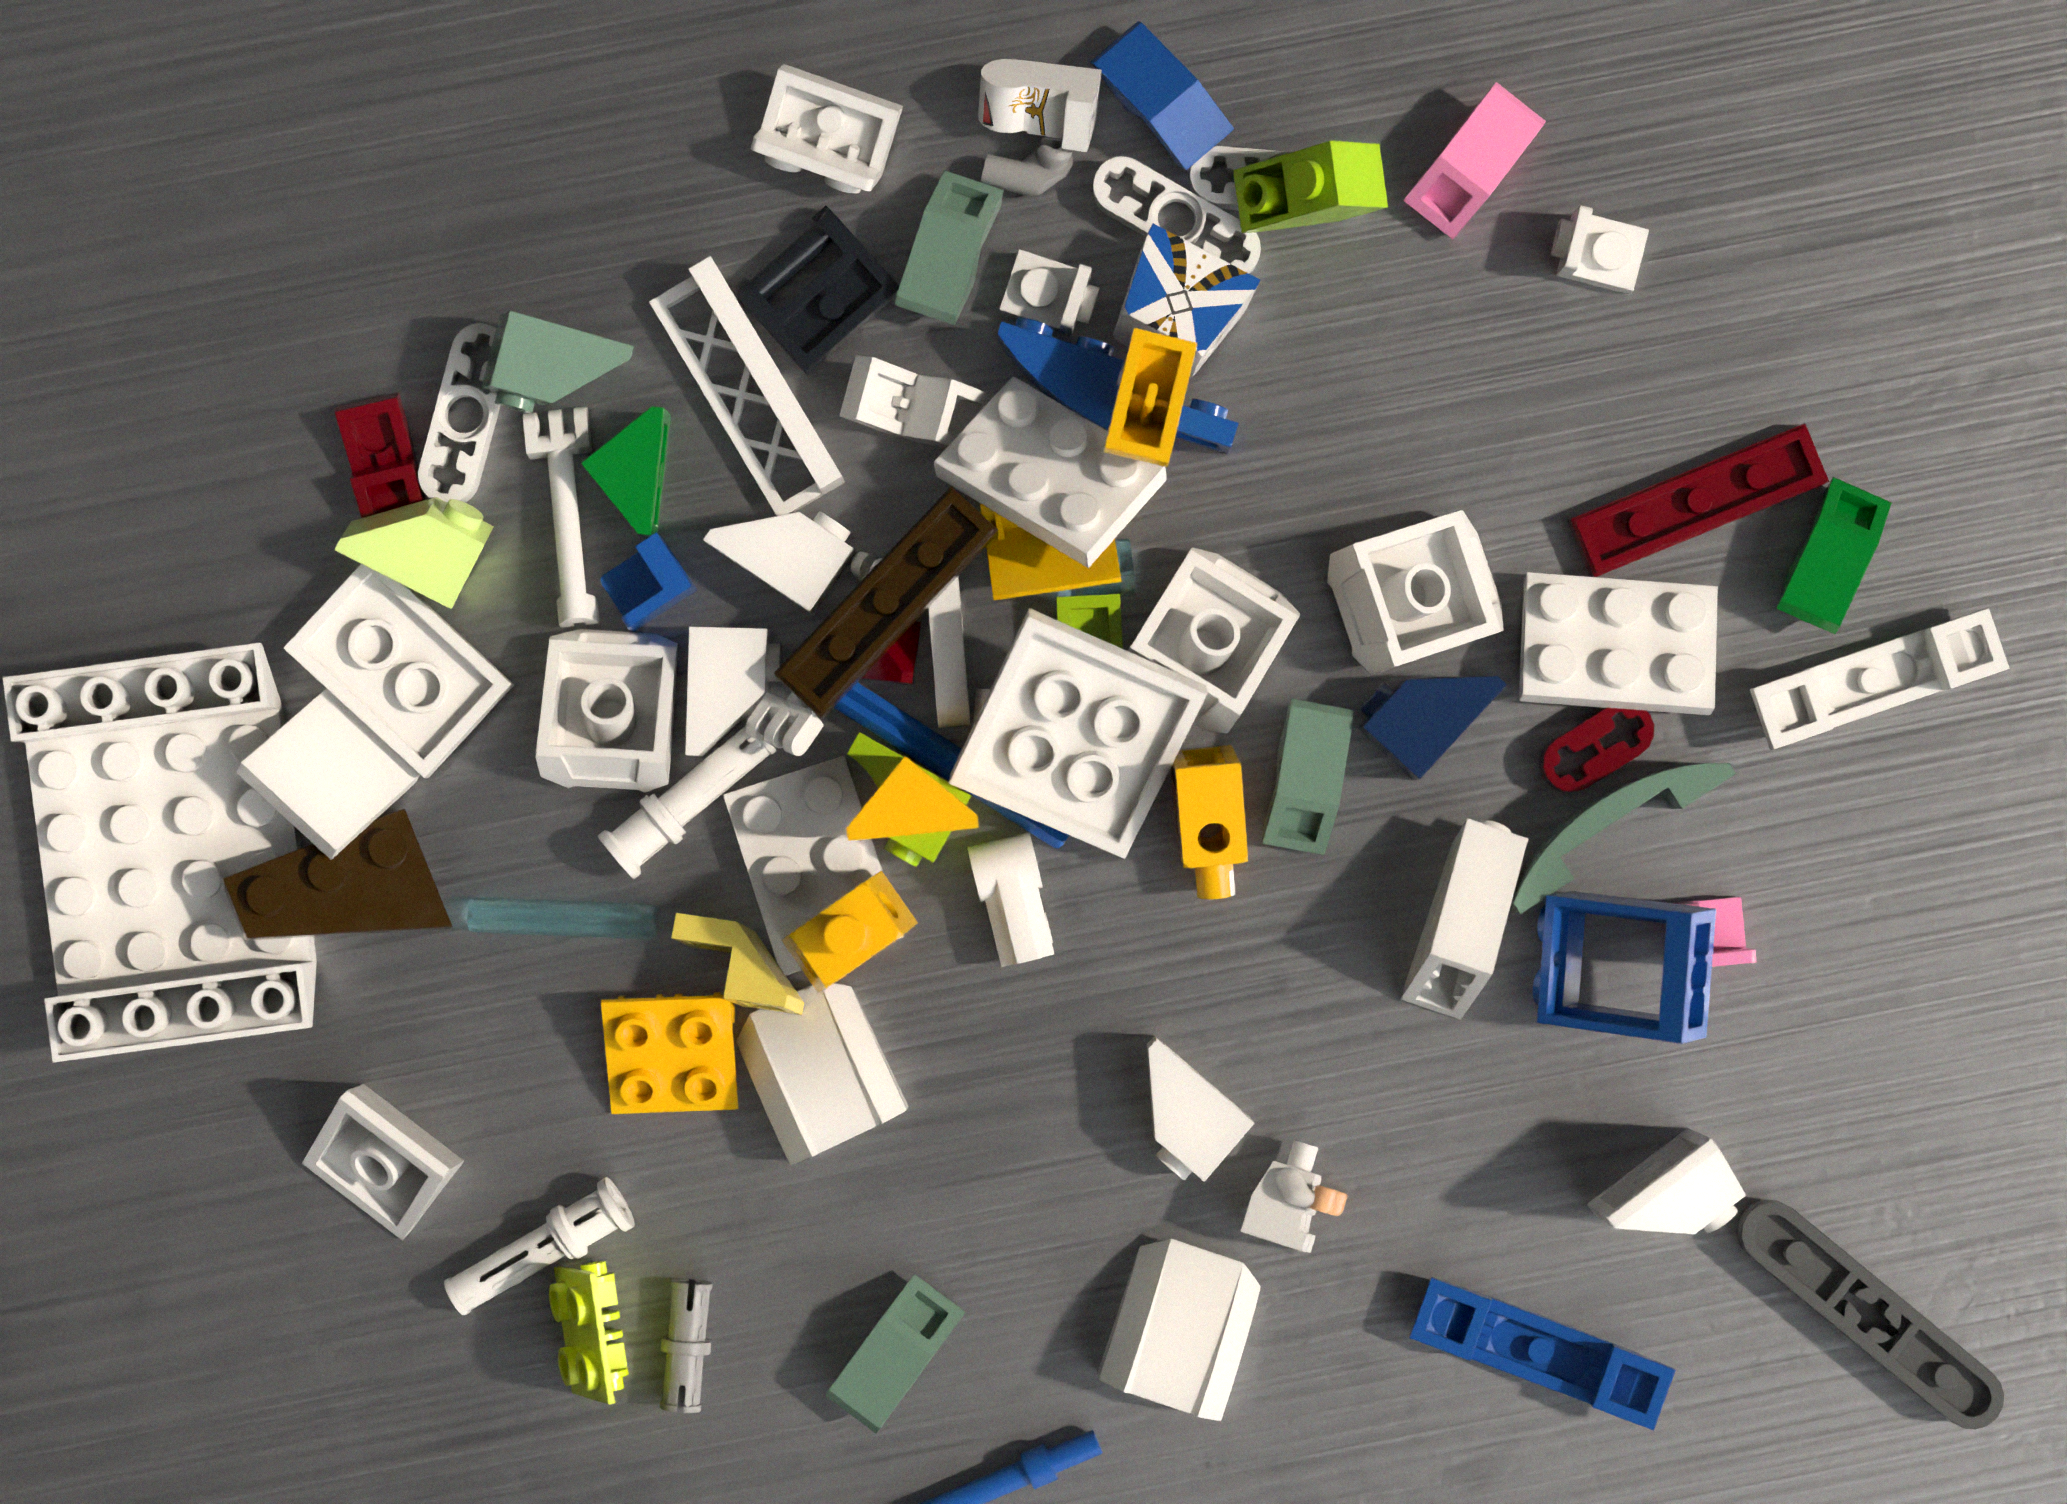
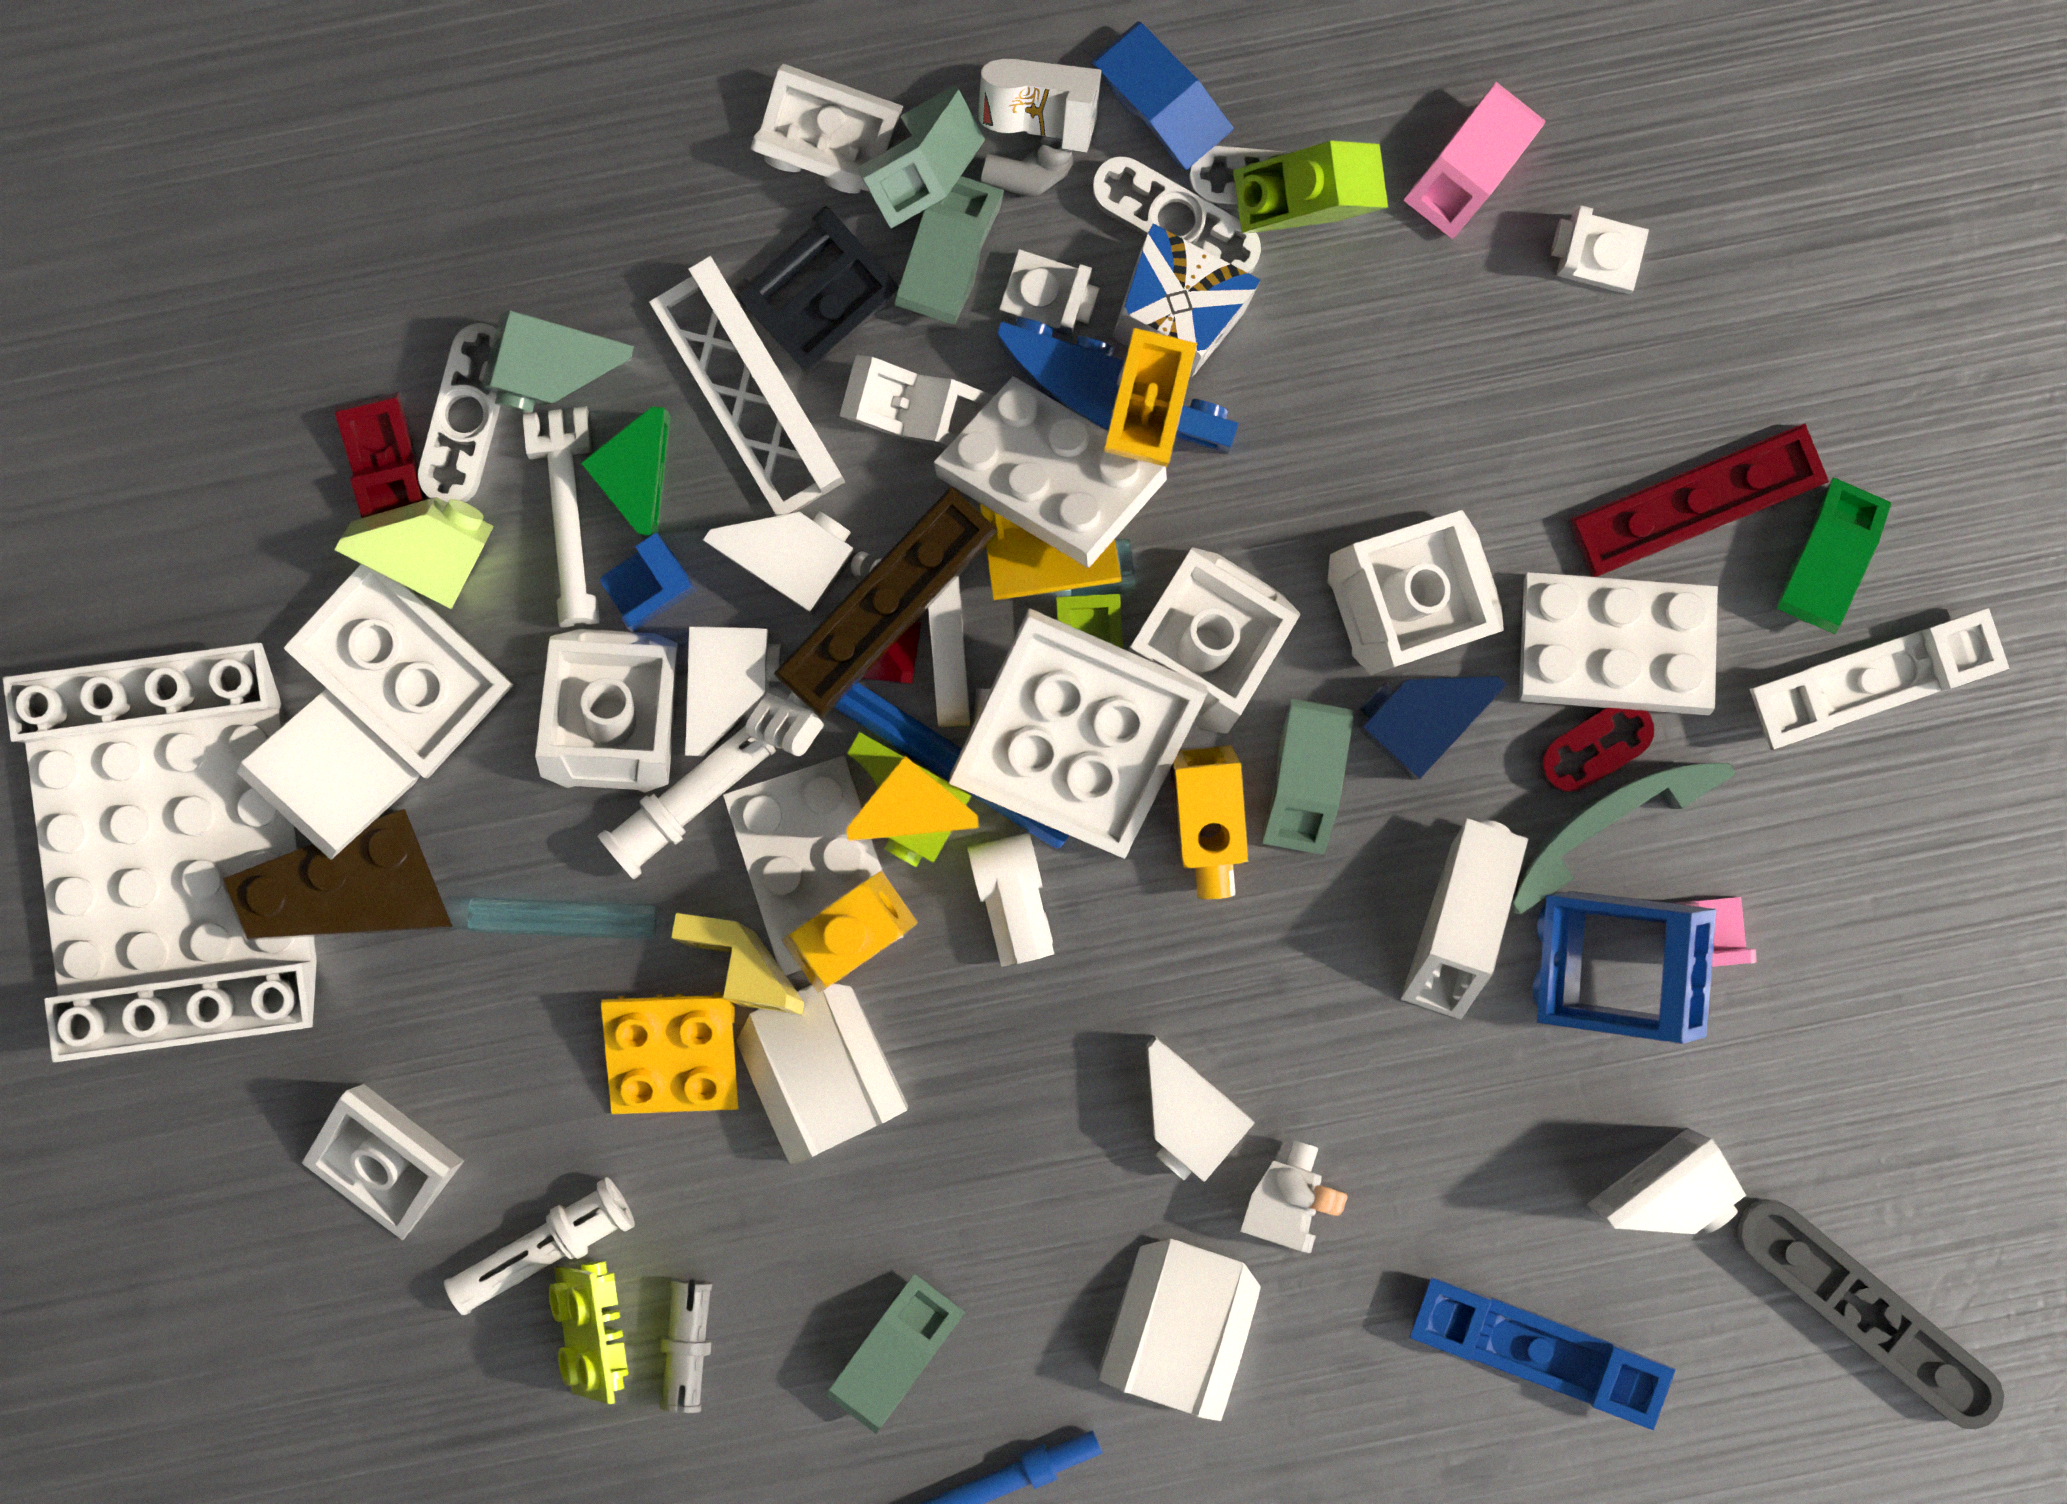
(928, 162): none -> sand green slope

